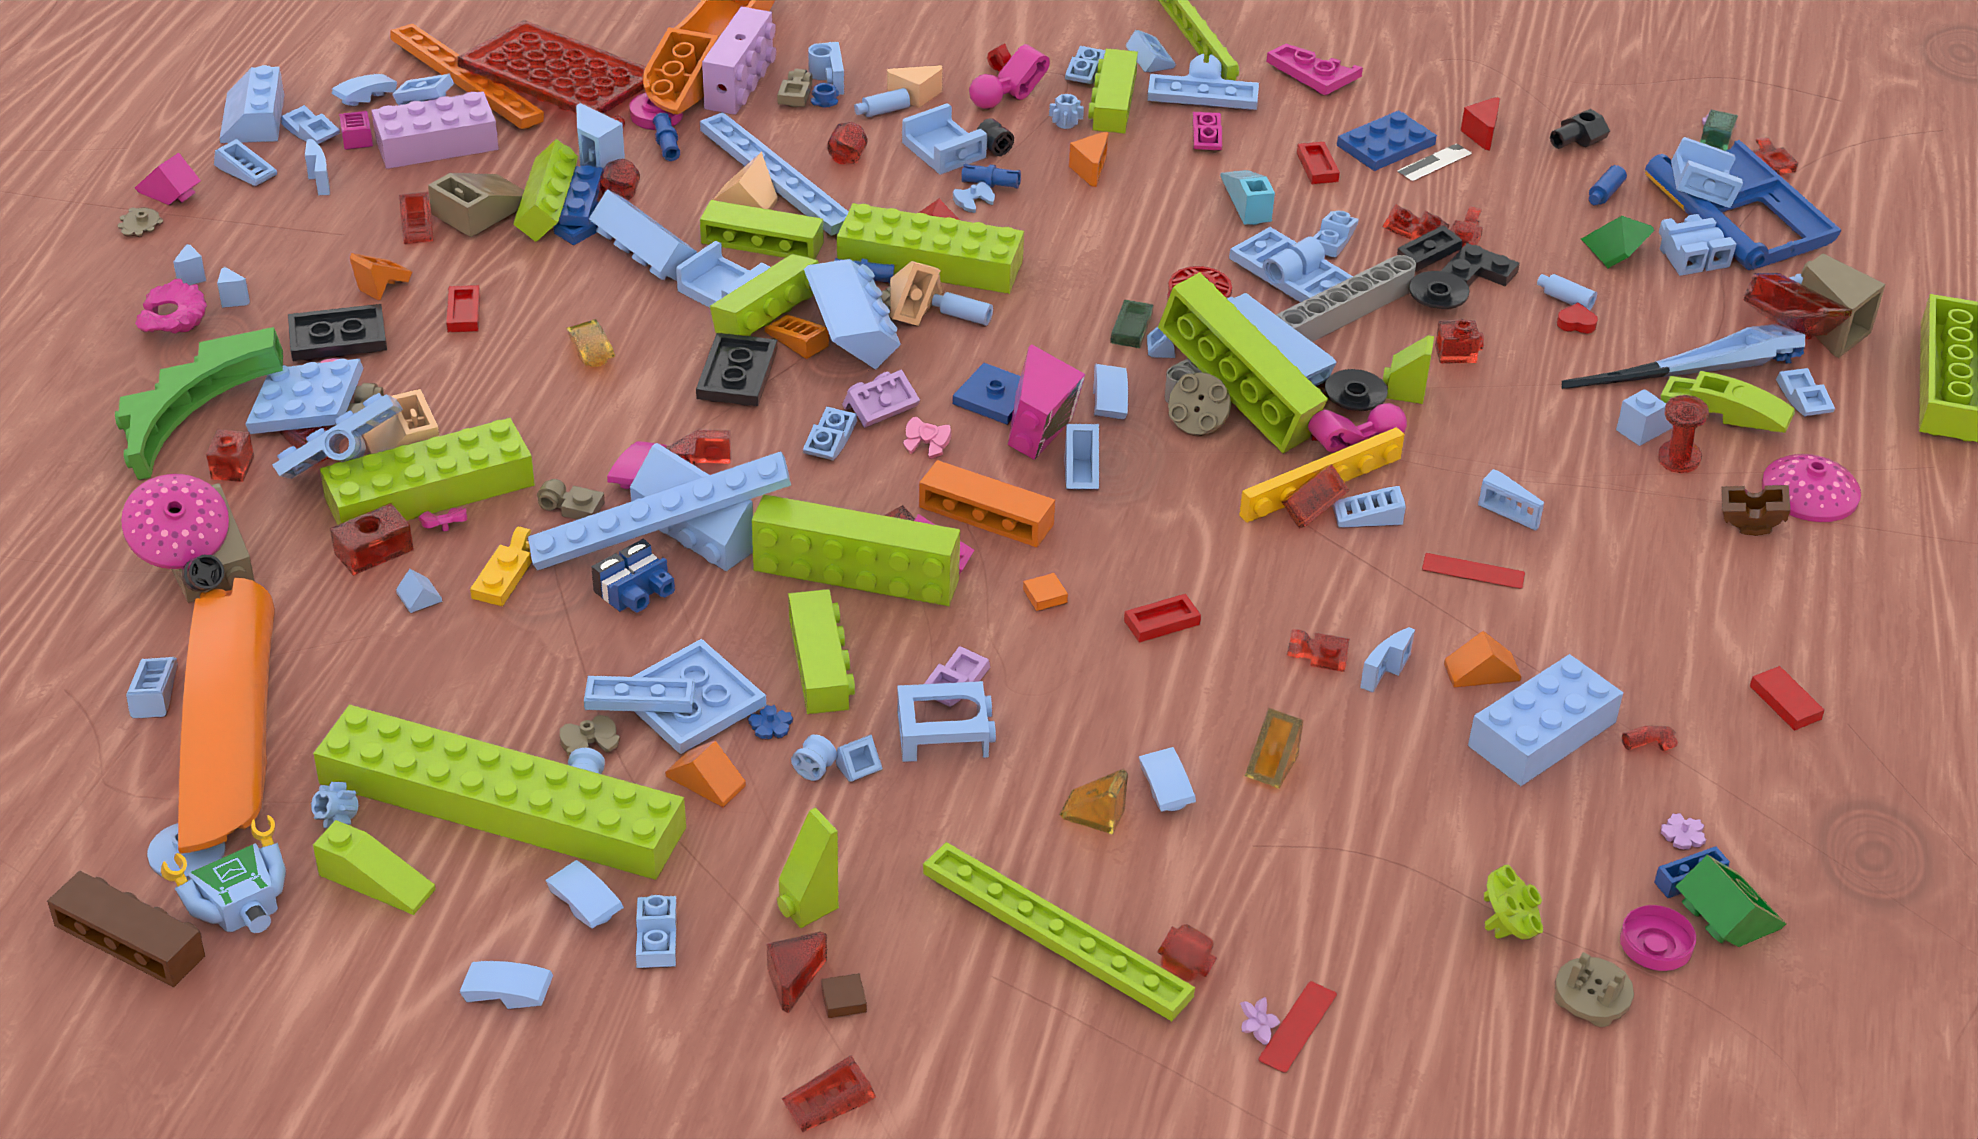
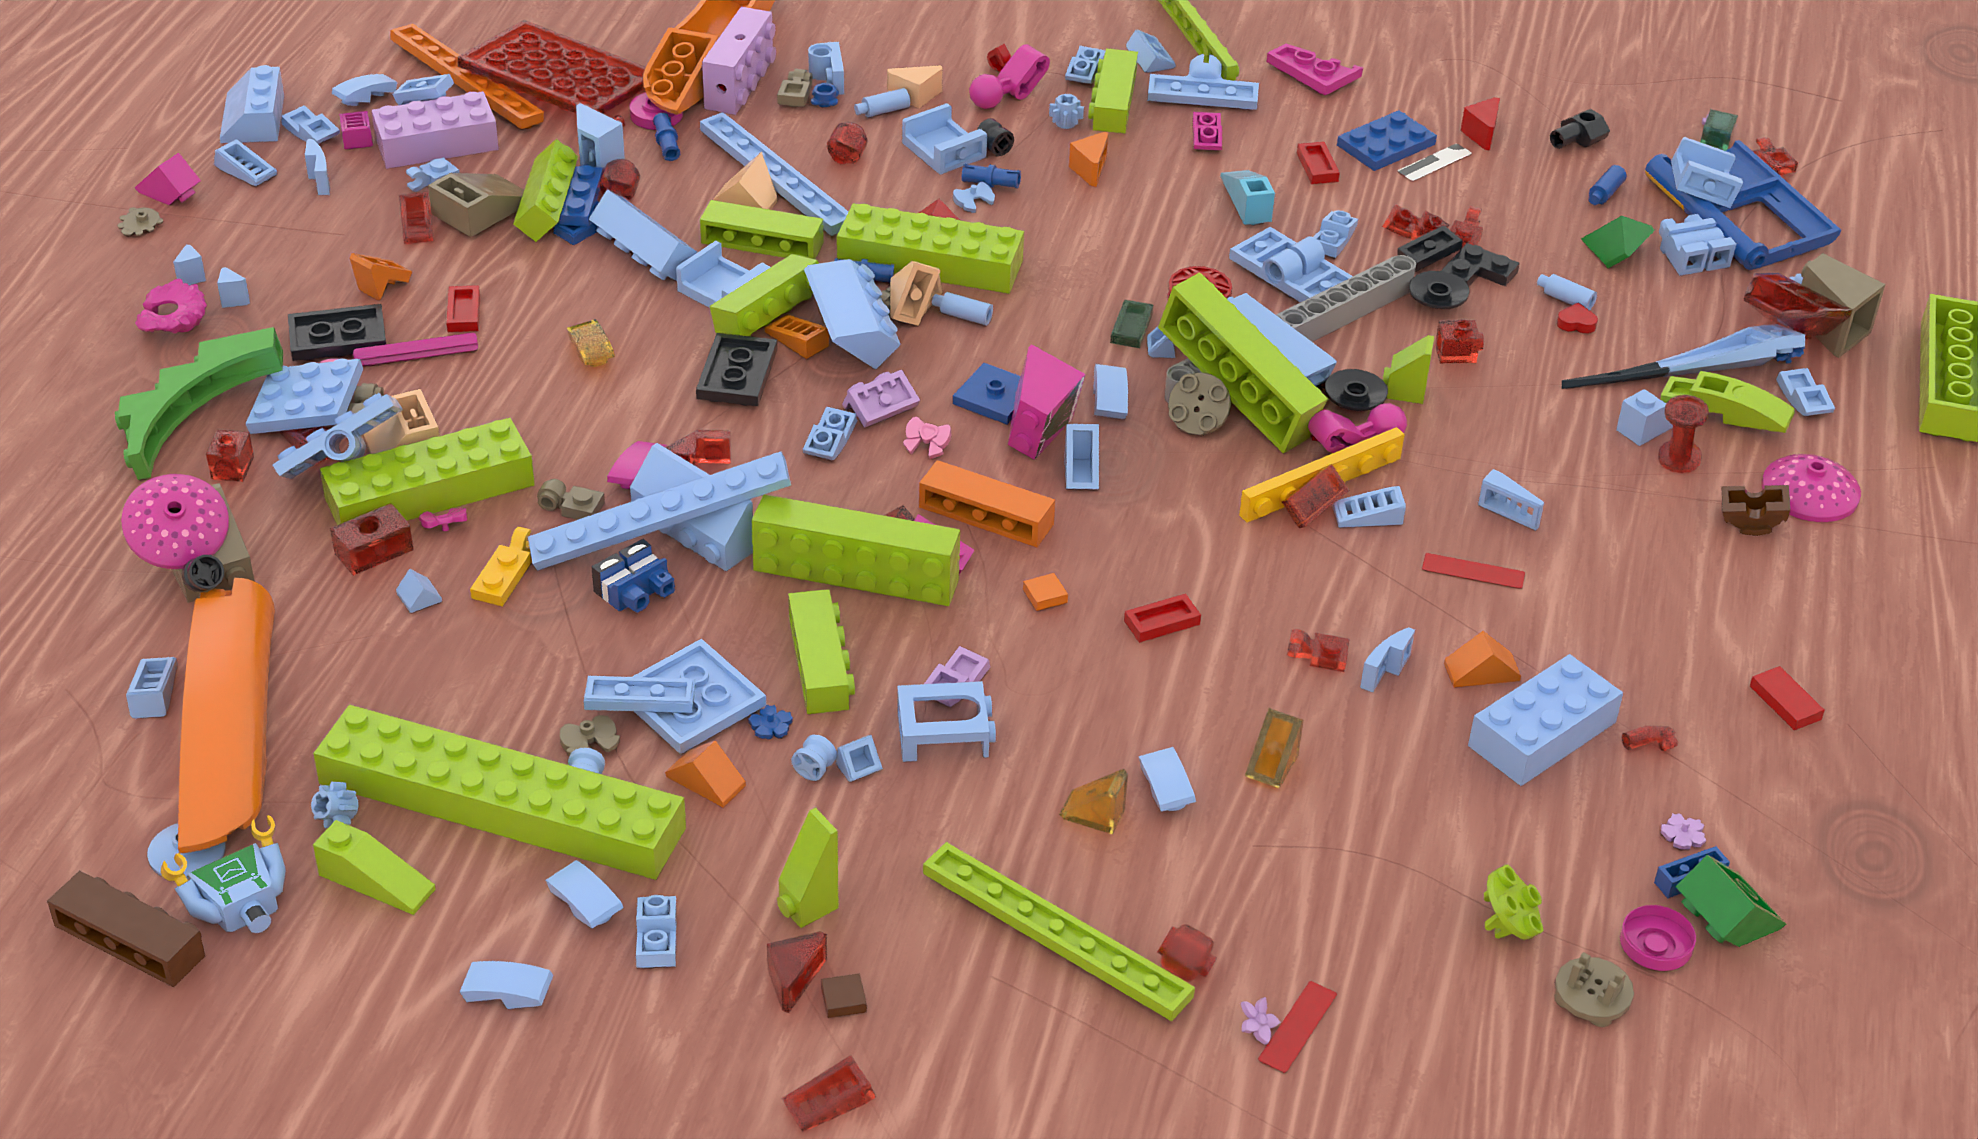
(416, 349): none -> dark pink axle
(429, 173): none -> light blue plate

